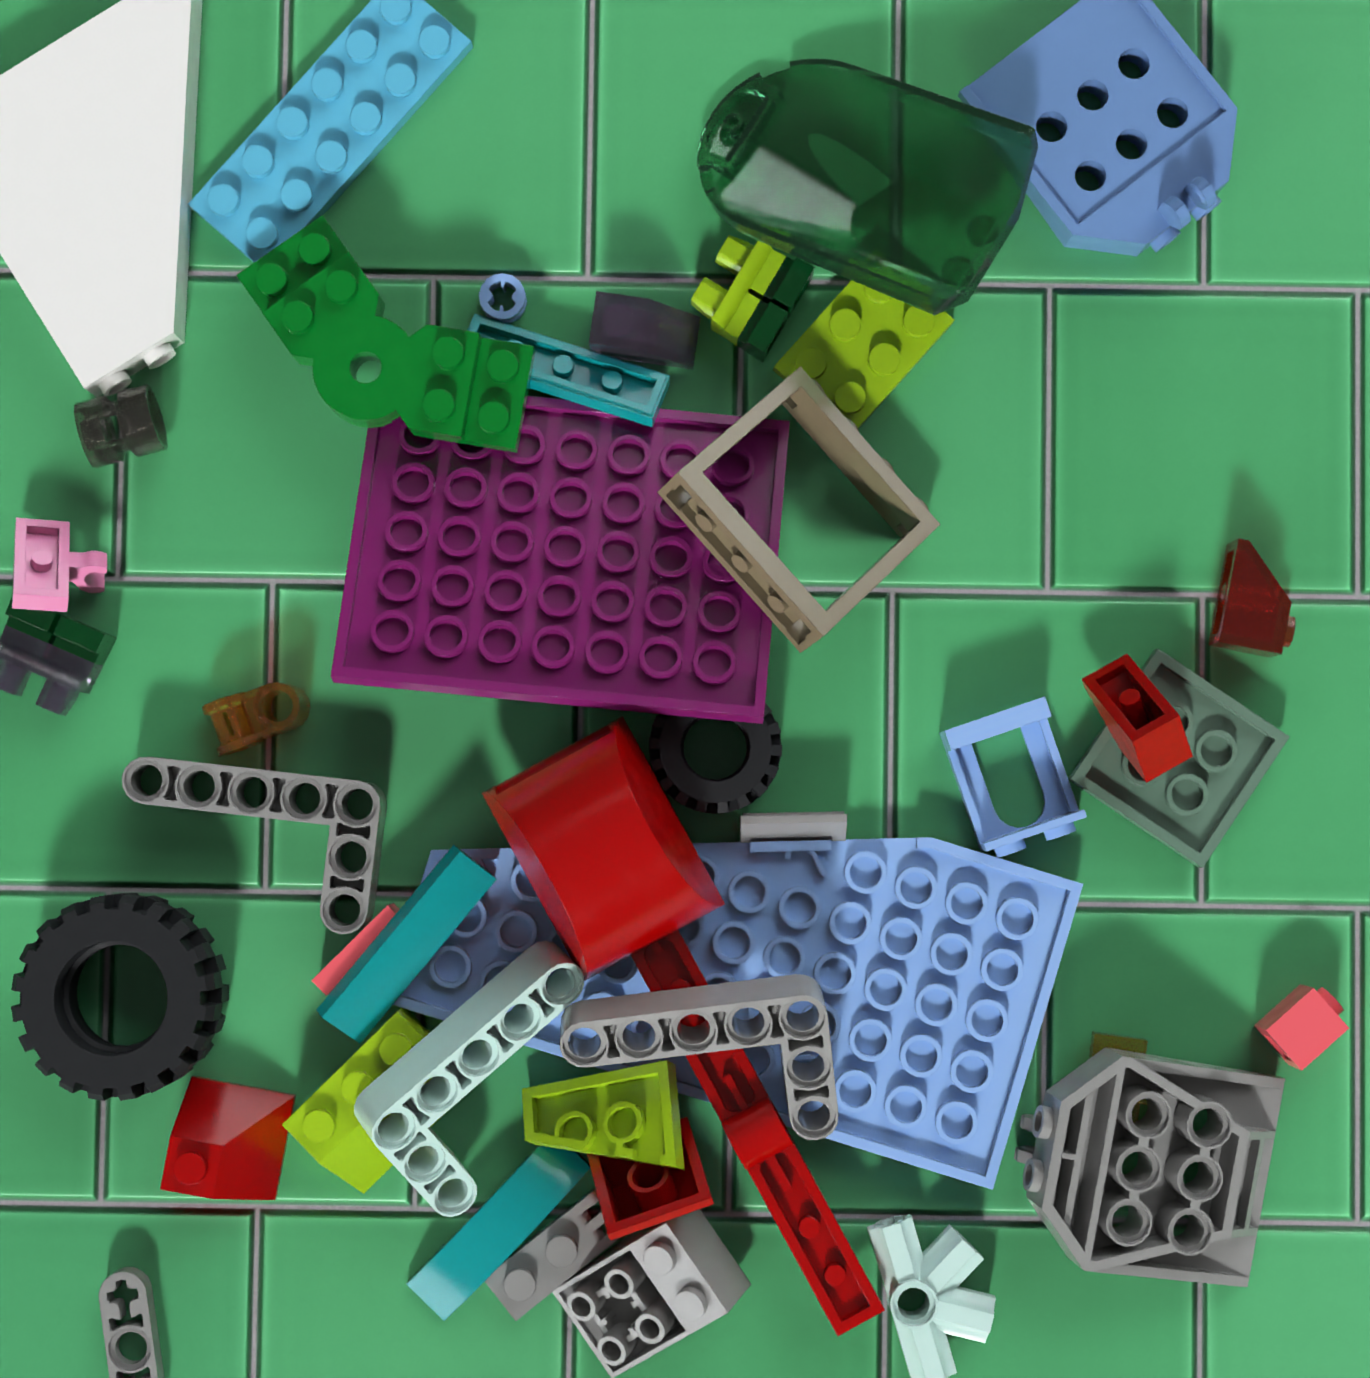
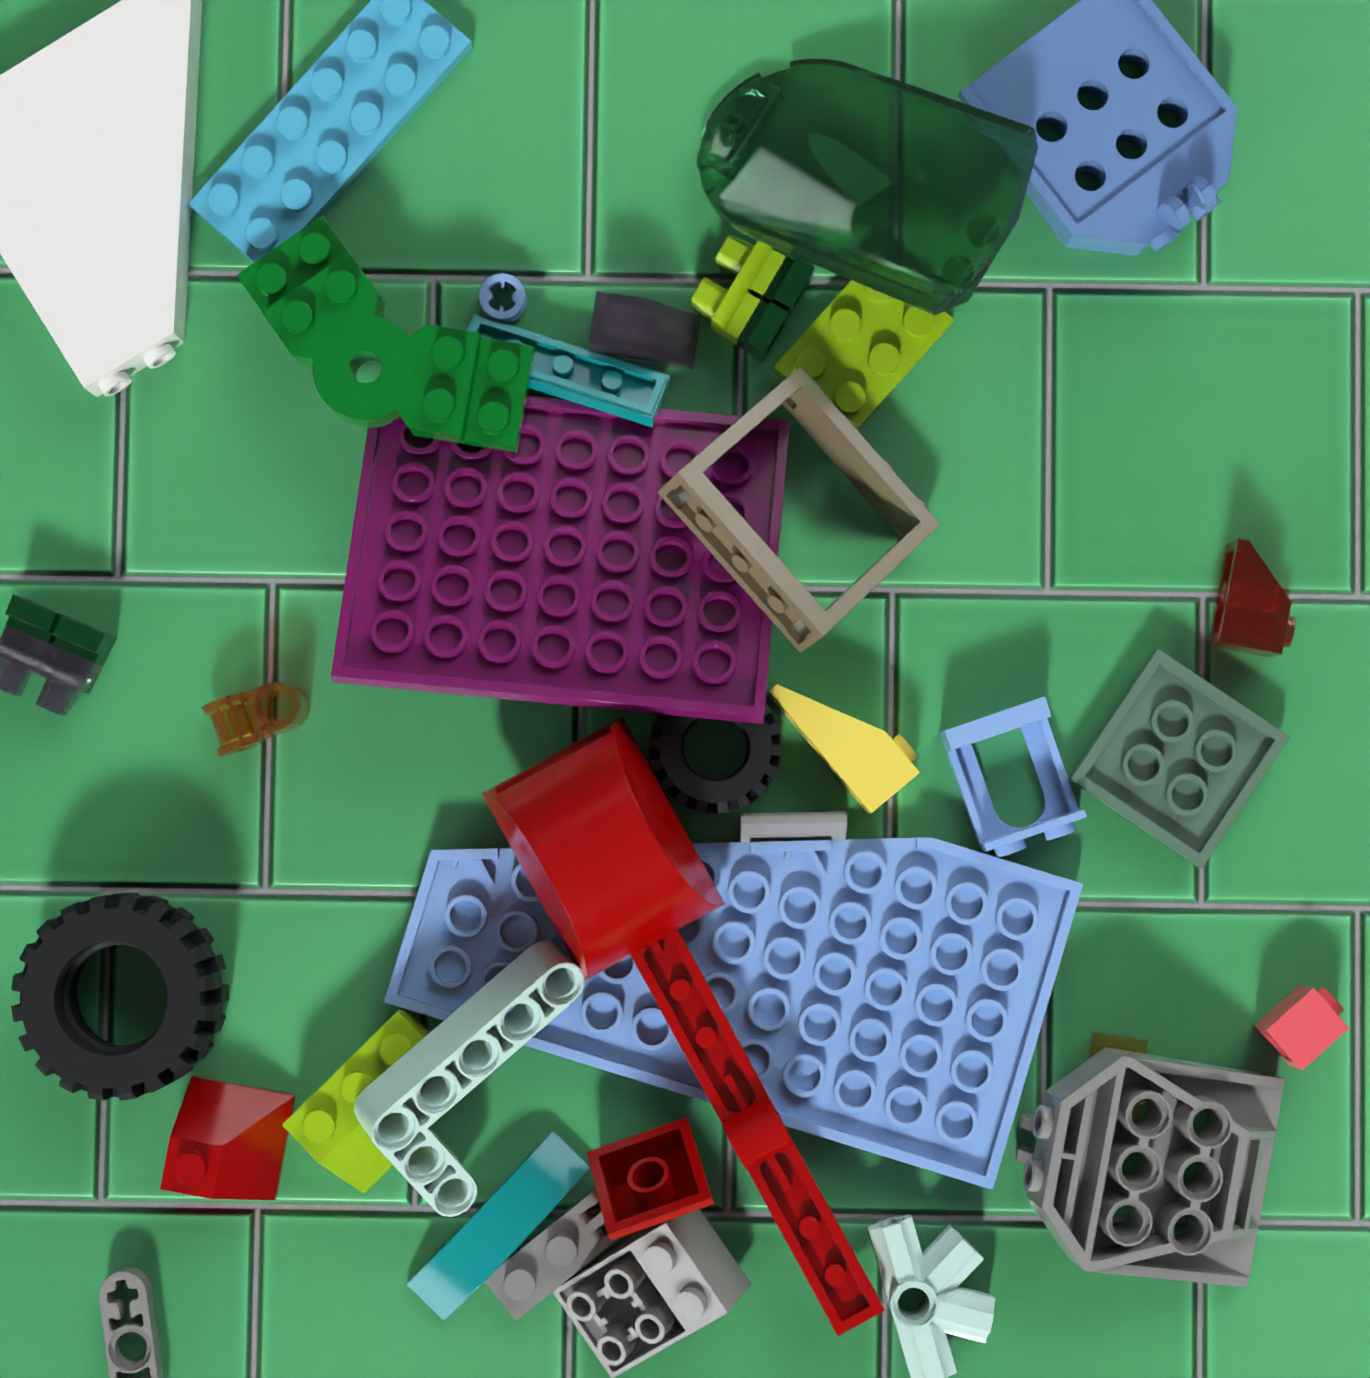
(46, 566): bright pink plate -> none
(138, 421): clear smoke wheel -> none
(281, 805): light grey beam -> none
(341, 964): coral tile -> none
(406, 944): teal tile -> none
(610, 1115): lime wing -> none
(718, 1033): light grey beam -> none
(857, 753): none -> light yellow slope
(1138, 717): red slope -> none

